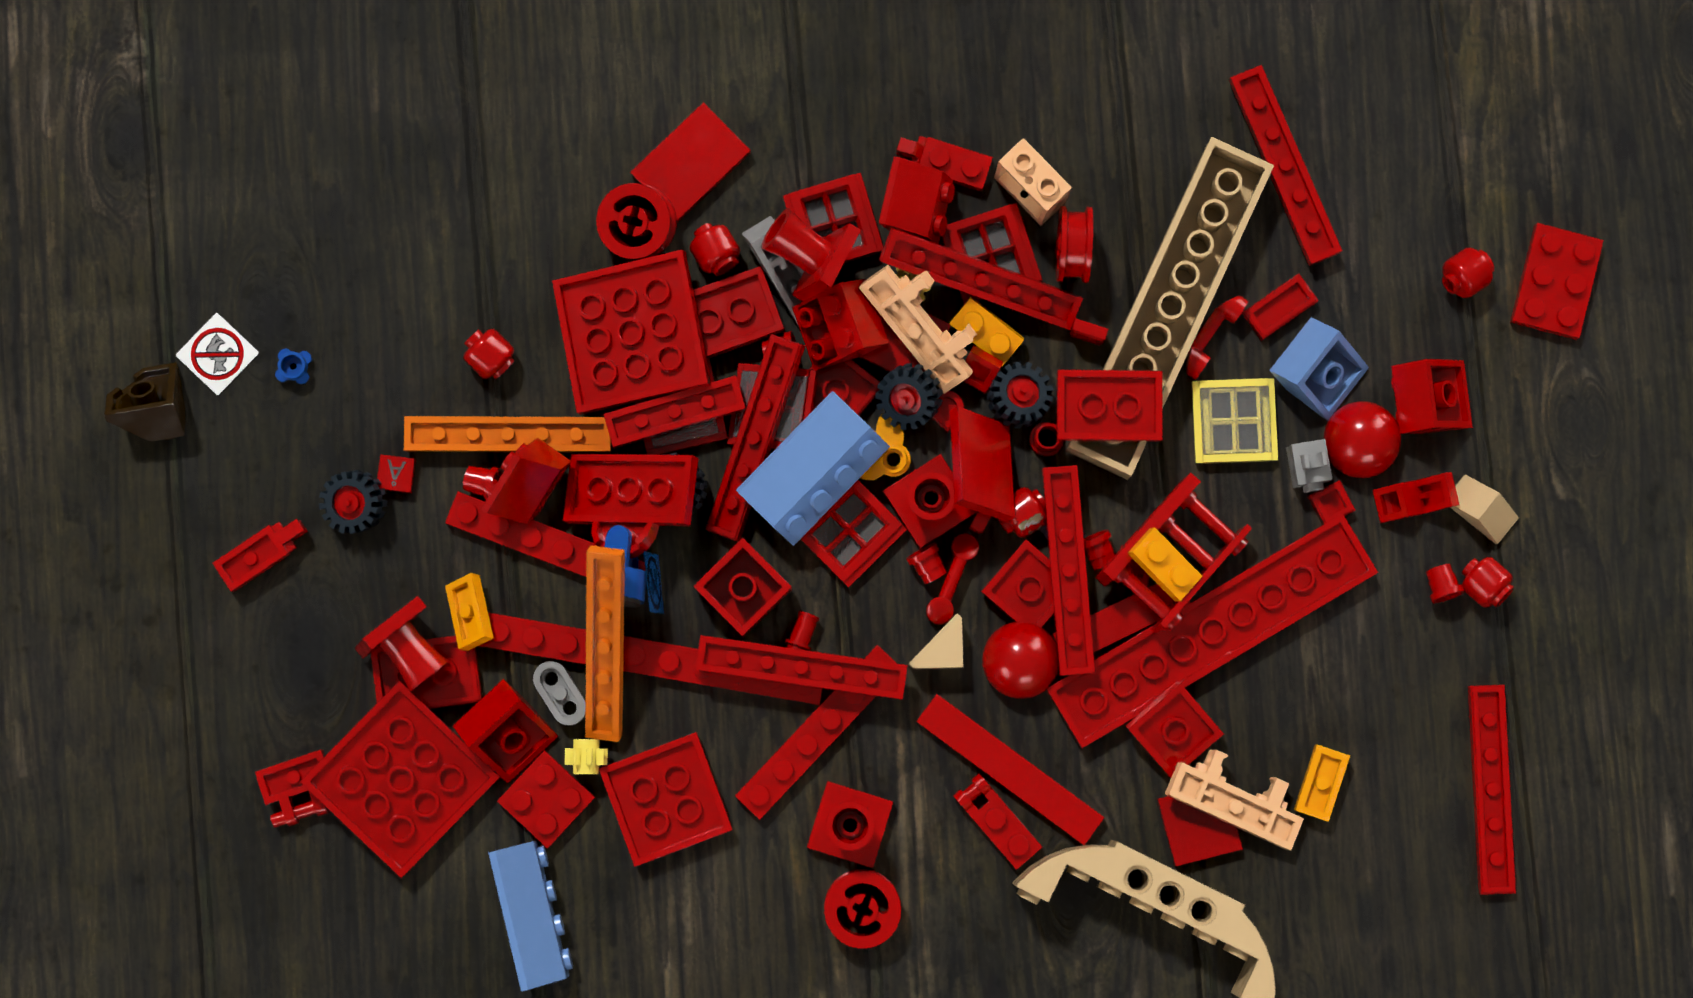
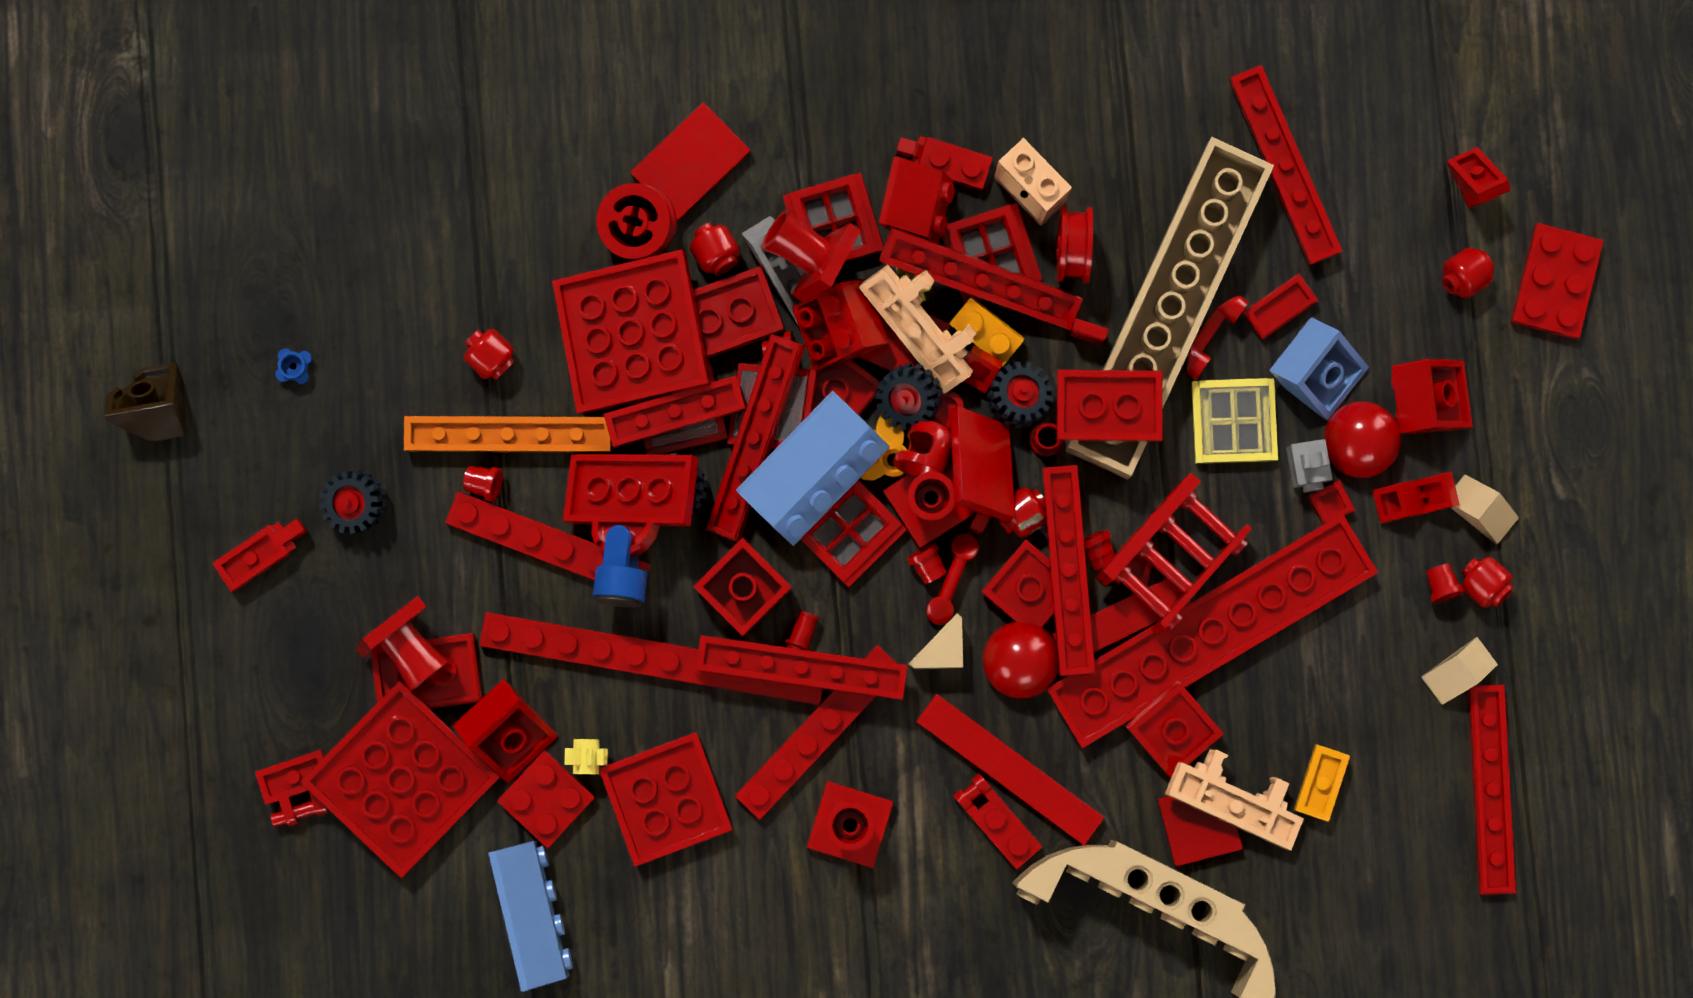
(217, 354): sticker -> none
(396, 473): red tile -> none
(469, 612): light orange plate -> none
(526, 482): red slope -> none
(560, 693): light grey plate -> none
(604, 643): orange plate -> none
(654, 582): clear blue sticker -> none
(888, 919): red wheel -> none
(928, 449): none -> red helmet
(1164, 564): light orange plate -> none
(1459, 671): none -> tan slope
(1477, 177): none -> red slope

